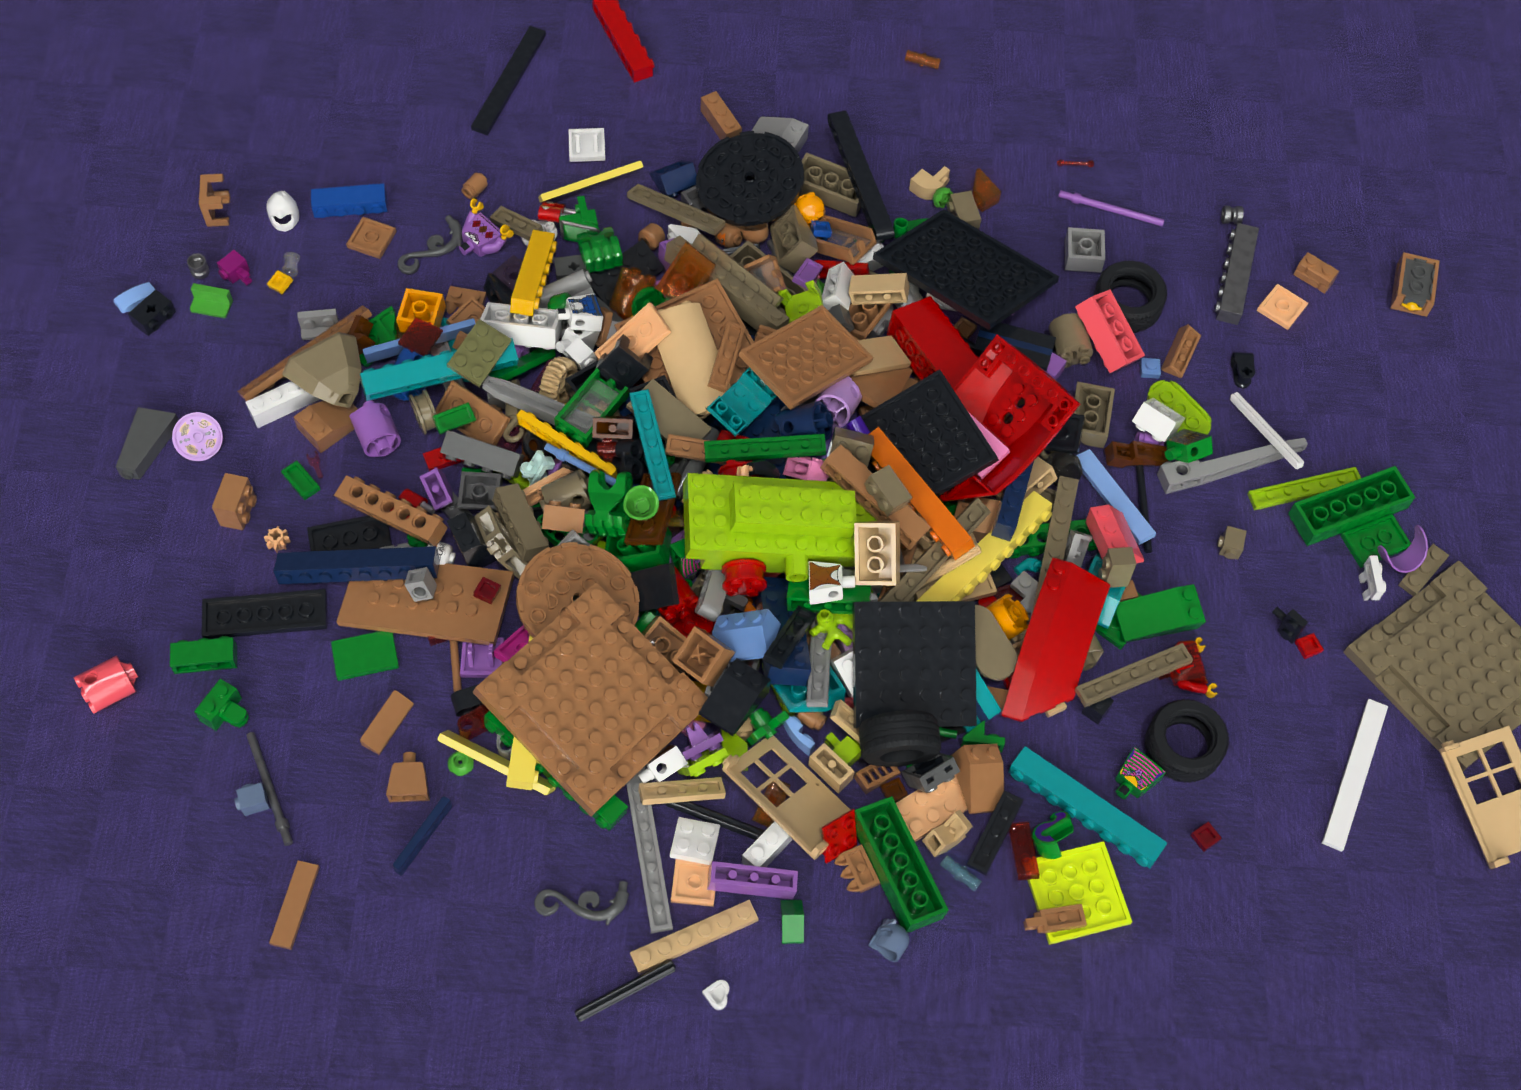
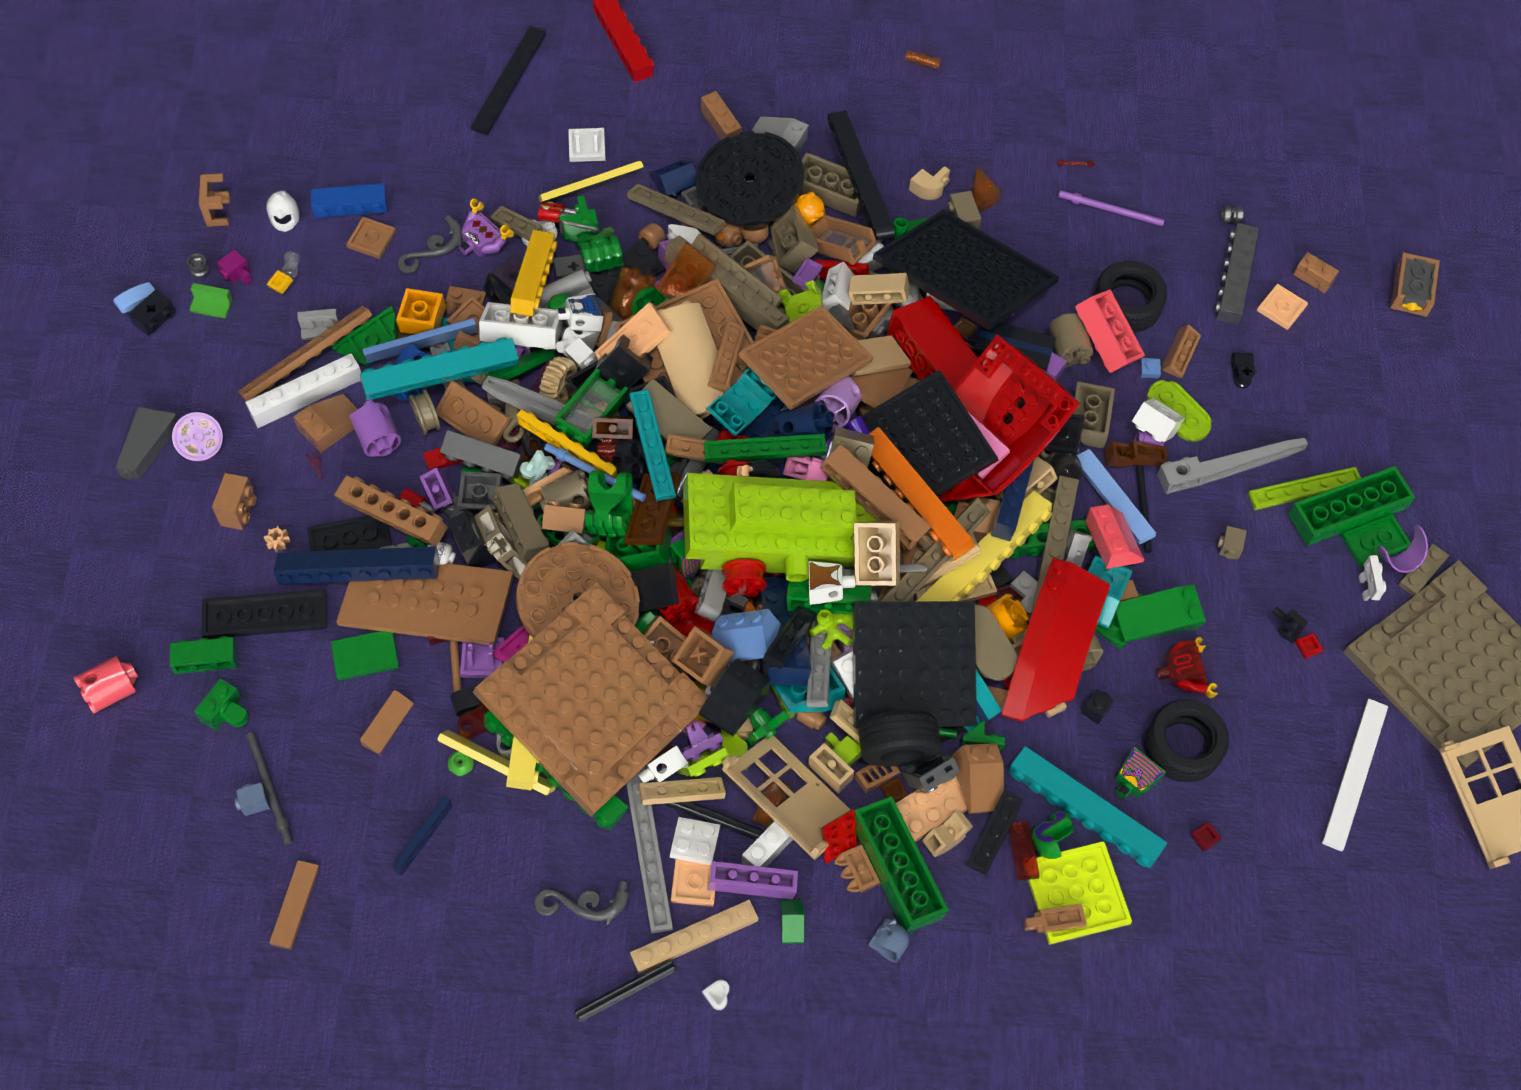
(300, 480): green tile -> none
(328, 369): dark tan brick -> none
(361, 329): reddish brown slope -> none
(408, 781): medium nougat torso -> none
(420, 337): clear red piece -> none
(420, 584): light grey brick -> none
(454, 418): green tile -> none
(474, 185): medium nougat brick -> none
(479, 353): olive plate -> none
(487, 590): dark red plate -> none
(641, 503): bright green helmet -> none
(794, 730): light blue slope -> none
(821, 229): blue tile -> none
(888, 490): dark tan brick -> none
(941, 197): bright green plate -> none
(960, 873): clear light blue pin -> none
(1028, 564): teal arm -> none
(1084, 249): light grey brick -> none
(1118, 566): dark tan brick -> none
(1133, 675): dark tan plate -> none
(1188, 446): green torso -> none
(1268, 432): white axle -> none

